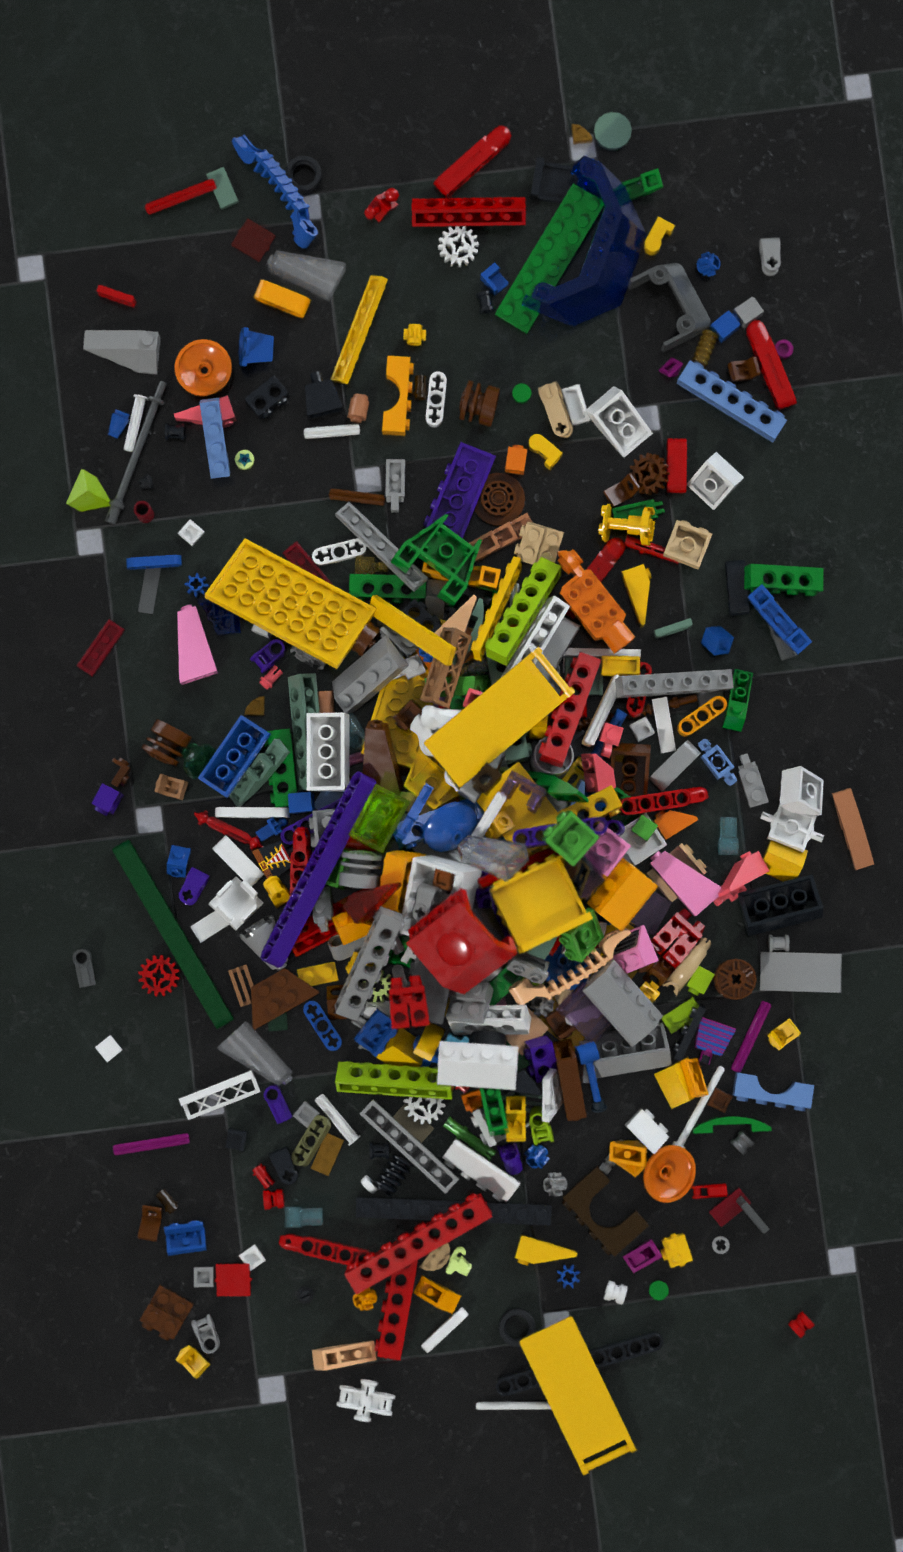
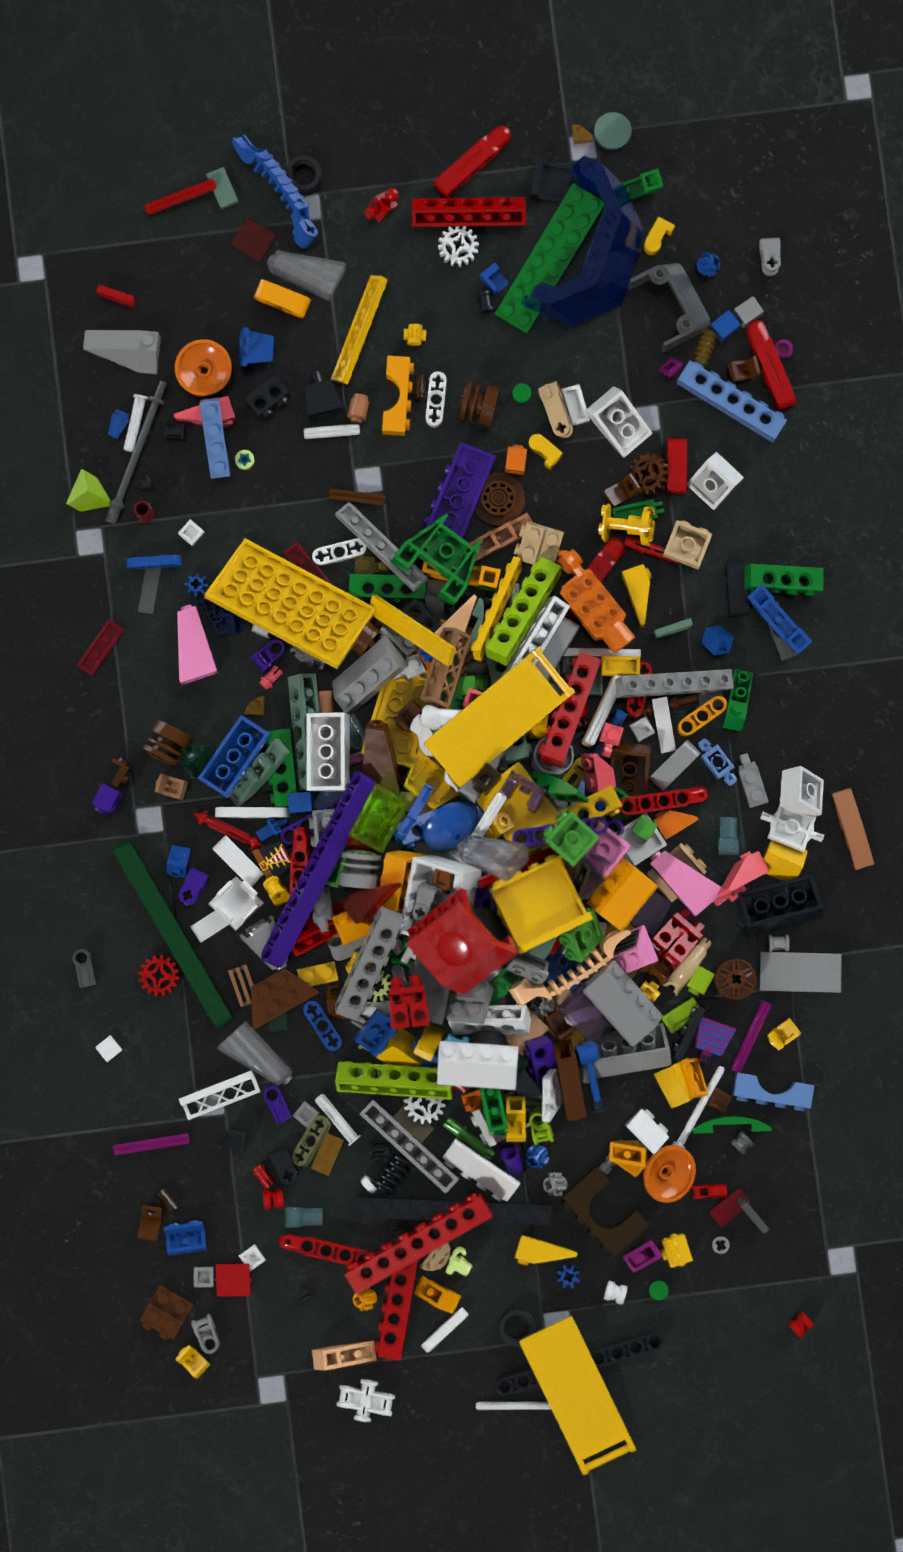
(395, 483): light grey hinge -> none

